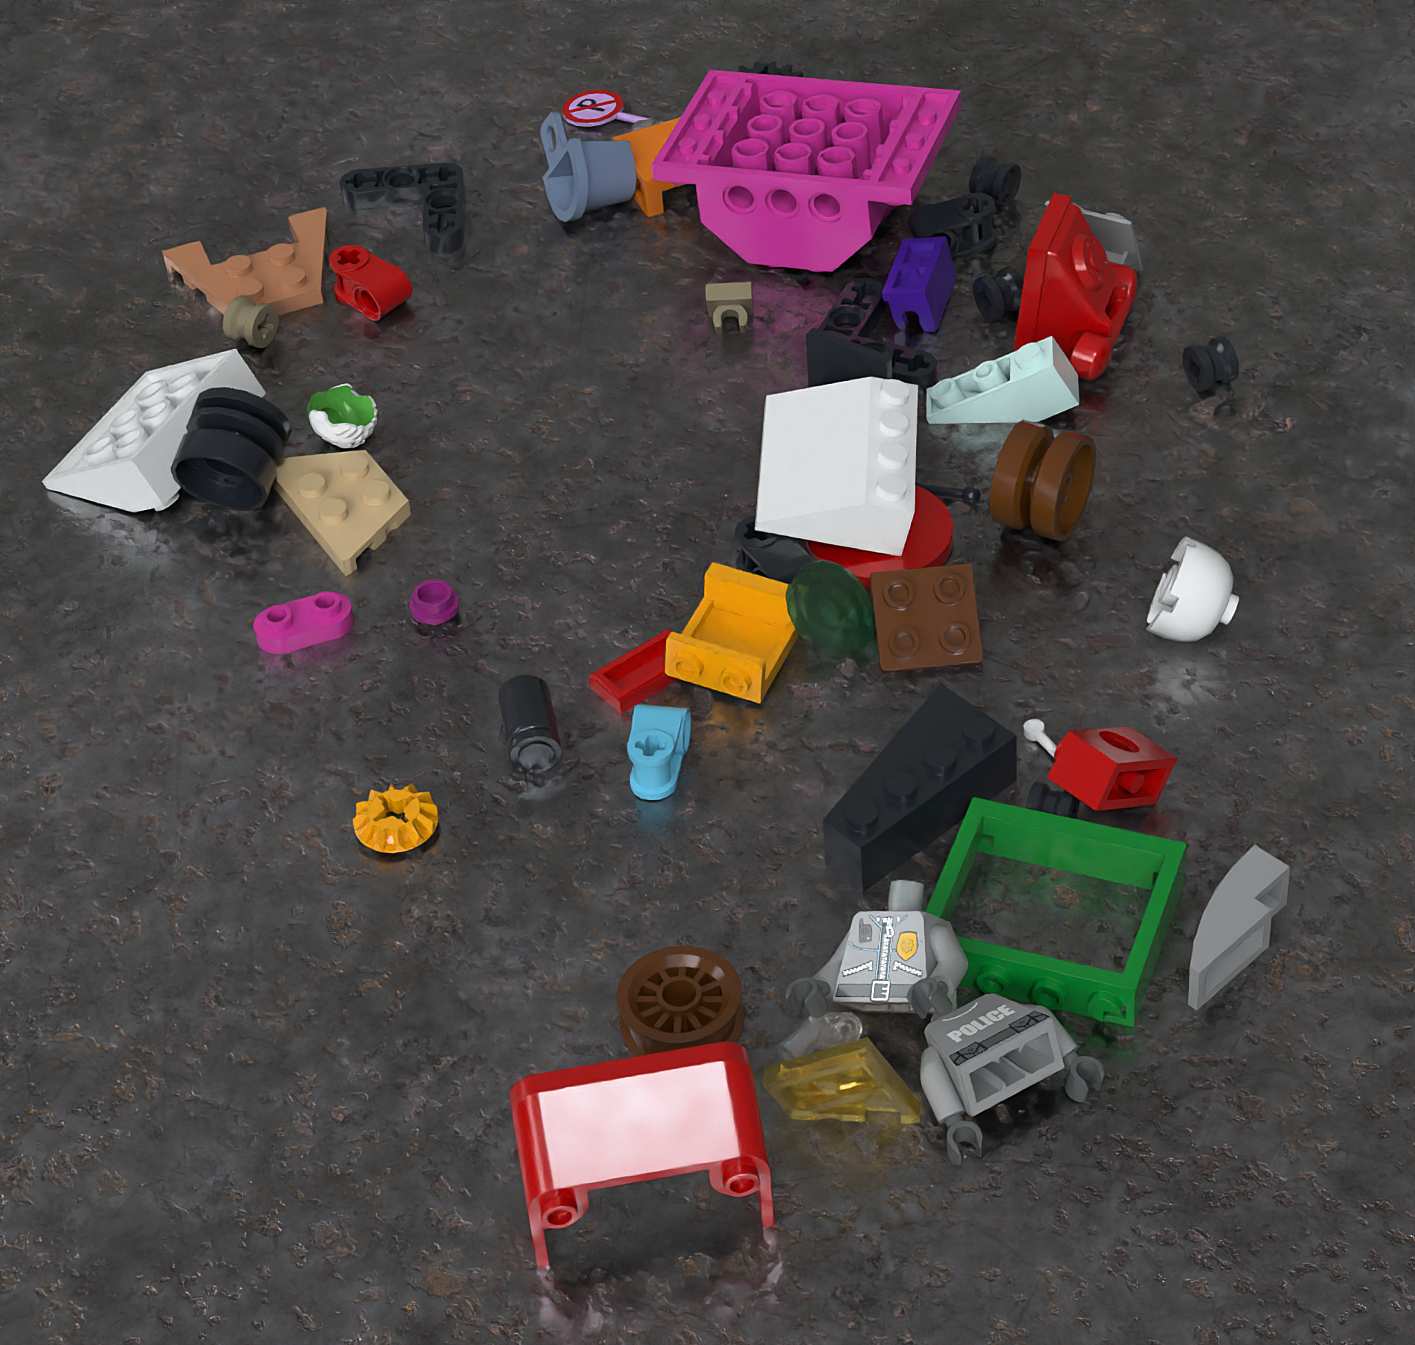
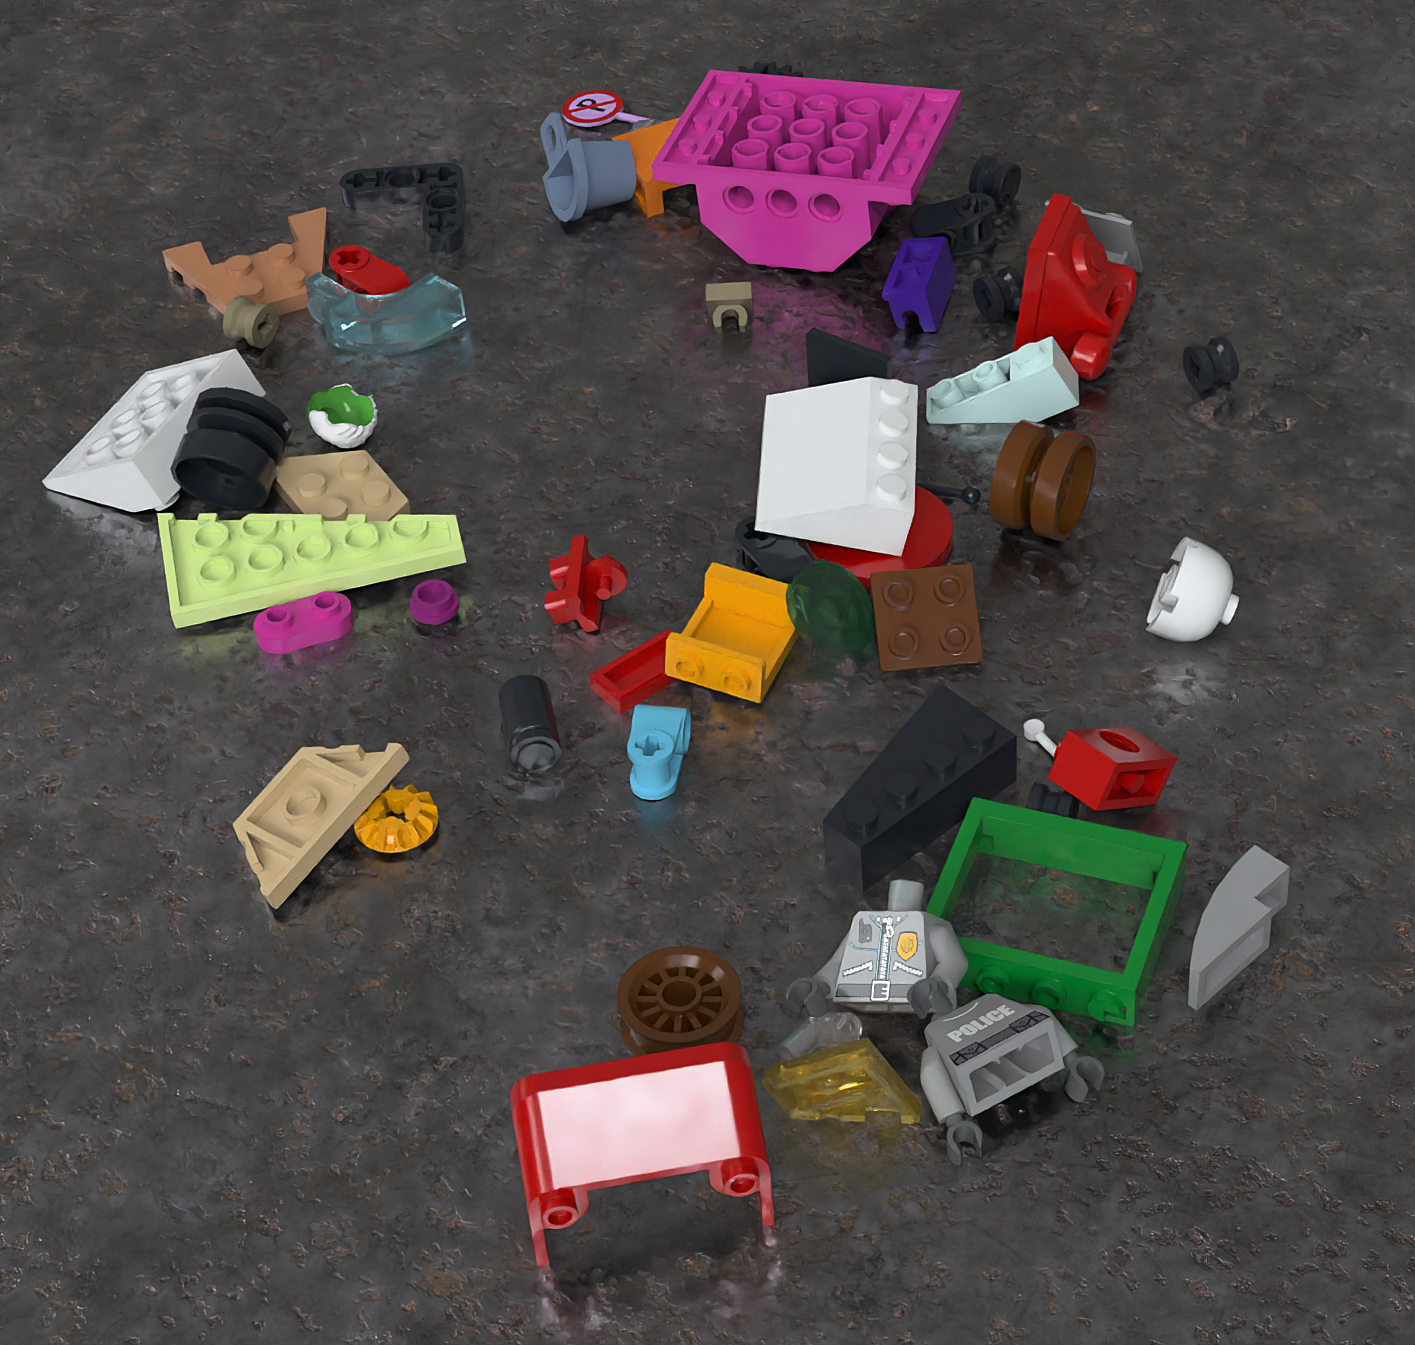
(277, 558): none -> yellowish green wing
(310, 810): none -> tan wing
(386, 322): none -> clear light blue arch
(582, 585): none -> red hips
(910, 364): black beam -> none

